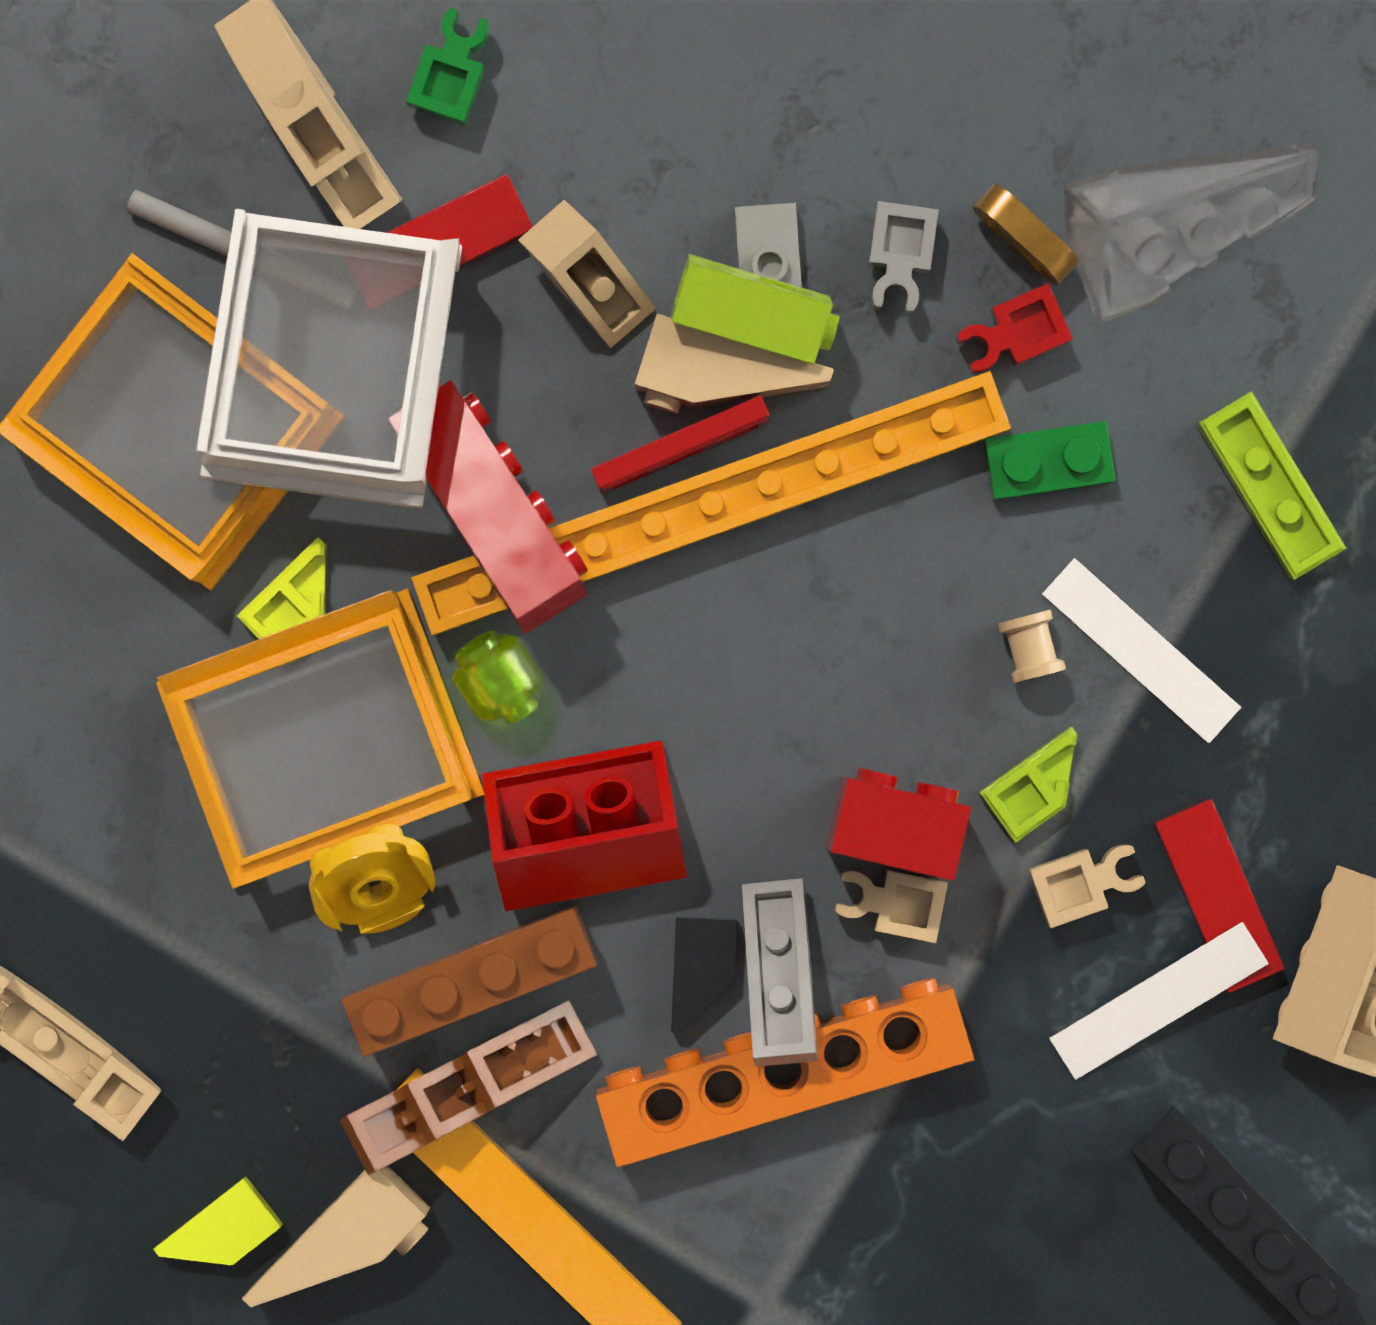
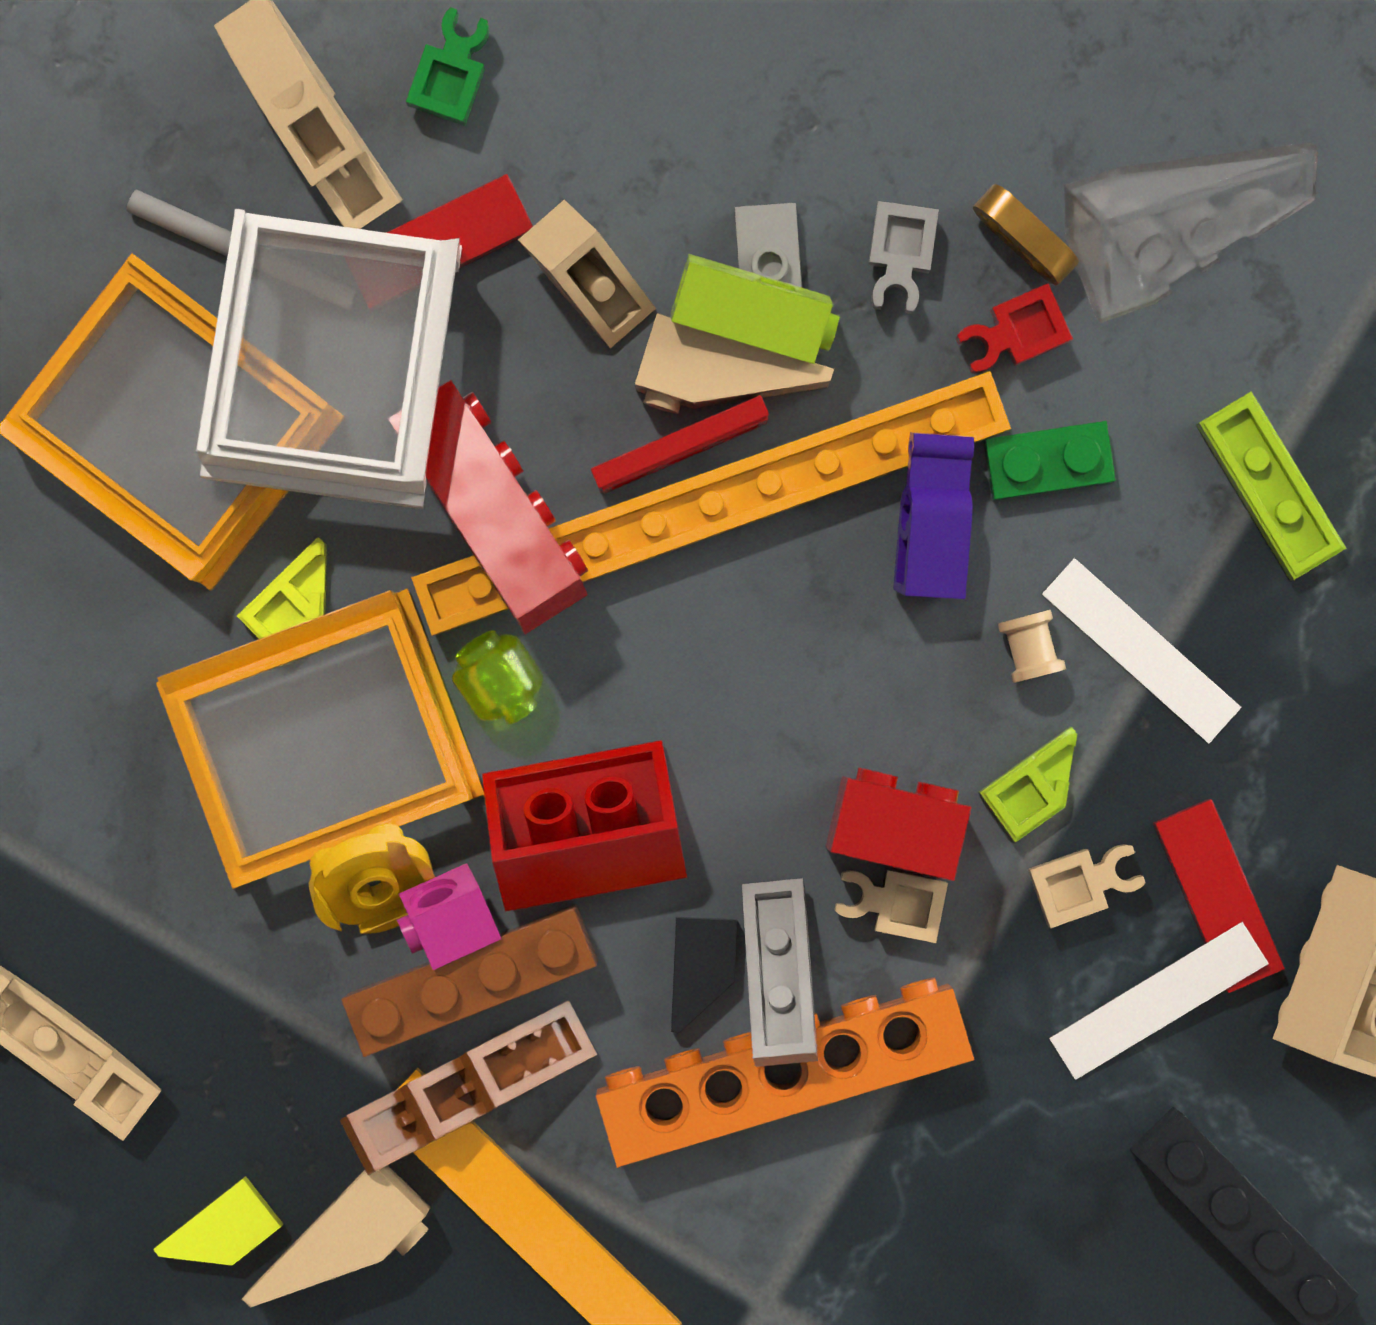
(447, 917): none -> dark pink brick
(935, 517): none -> dark purple piece

